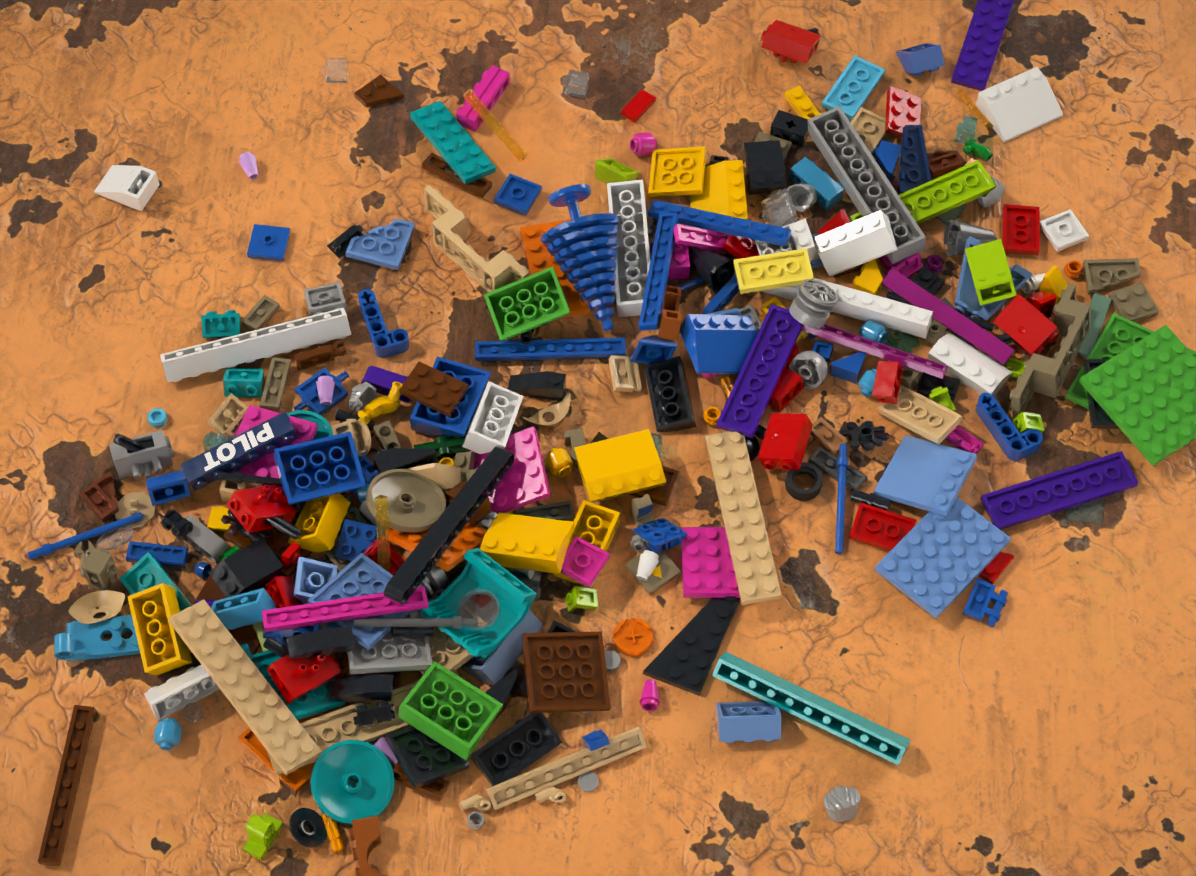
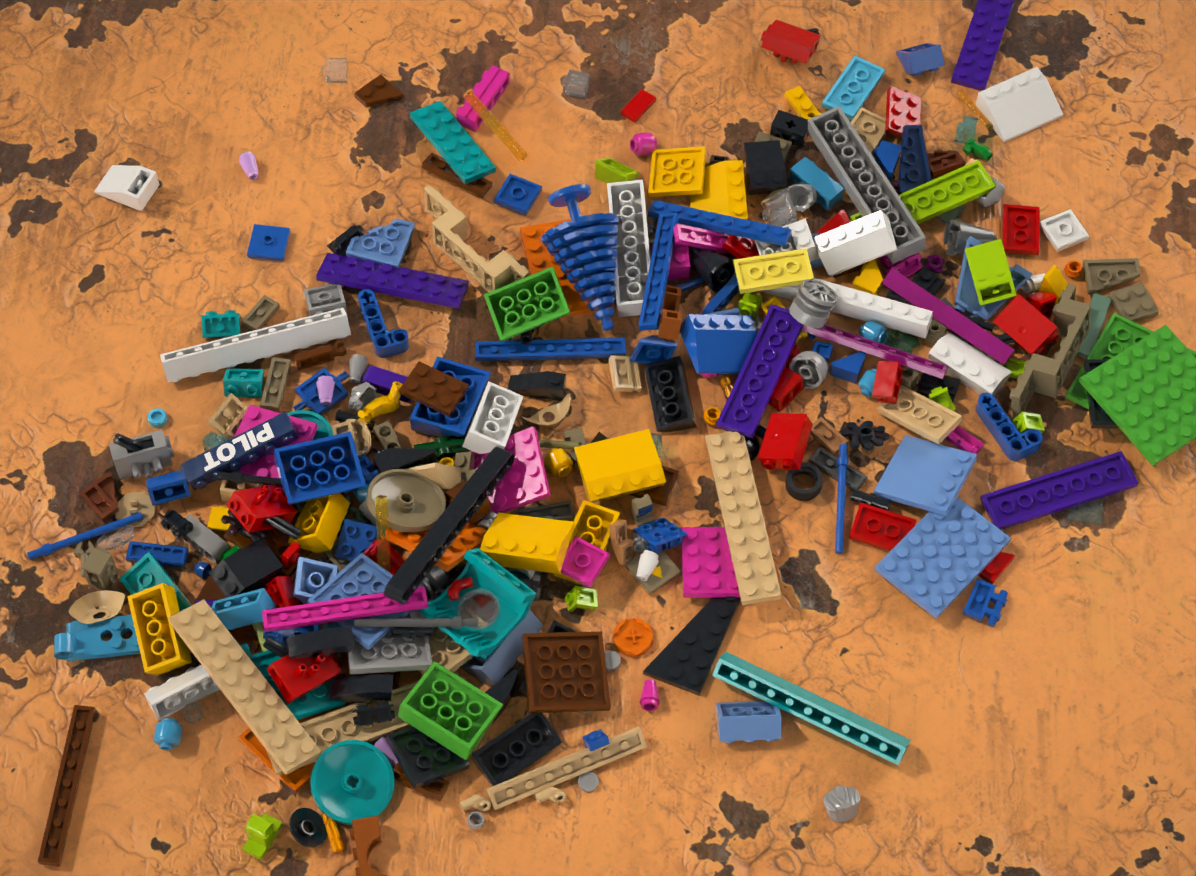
(357, 368): none -> light grey cone
(393, 281): none -> dark purple plate
(457, 586): none -> red arm
(559, 444): none -> olive bar
(621, 545): none -> medium nougat slope
(750, 304): none -> lime bracket

